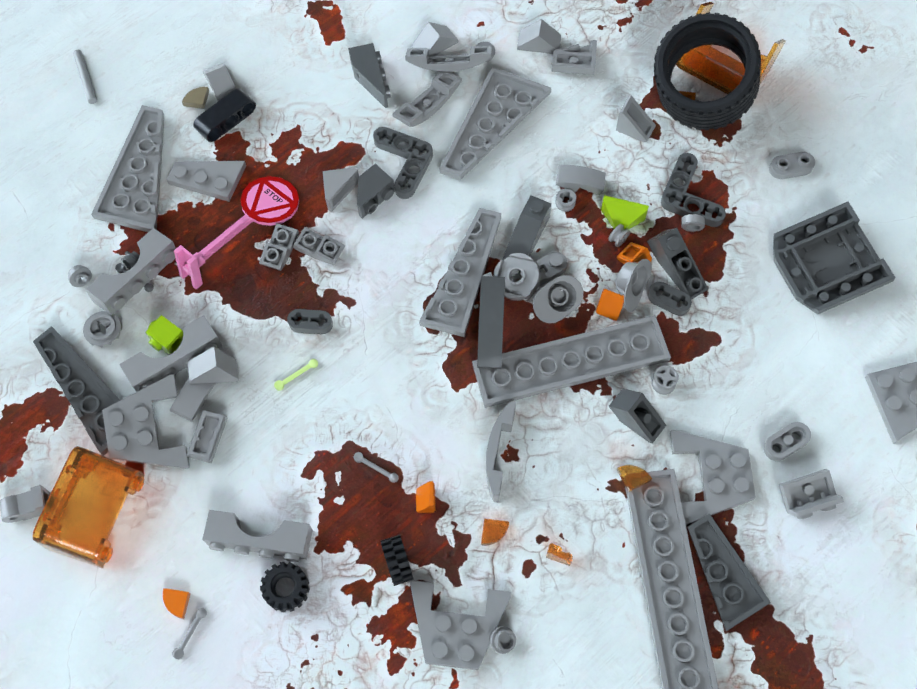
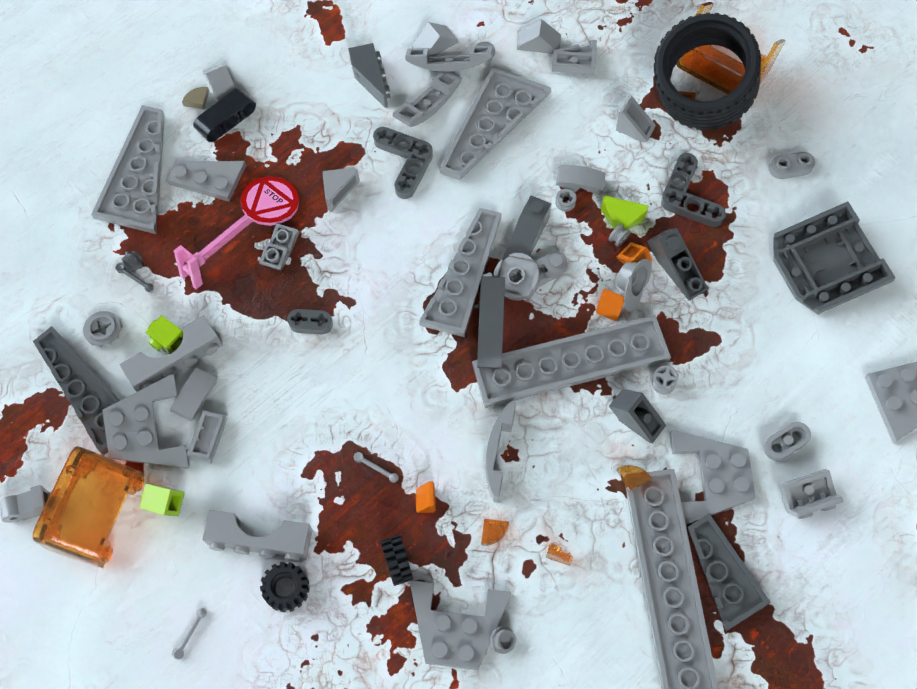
(79, 276): light grey plate -> none
(84, 77): light grey bar -> none
(113, 291): light grey arch -> none
(161, 500): none -> brick
(176, 601): orange tile -> none
(212, 367): light grey slope -> none
(279, 385): yellowish green hinge -> none
(318, 247): light grey slope -> none
(373, 189): dark grey slope -> none
(558, 299): light grey piece -> none
(669, 298): dark grey beam -> none
(693, 222): light grey tile -> none

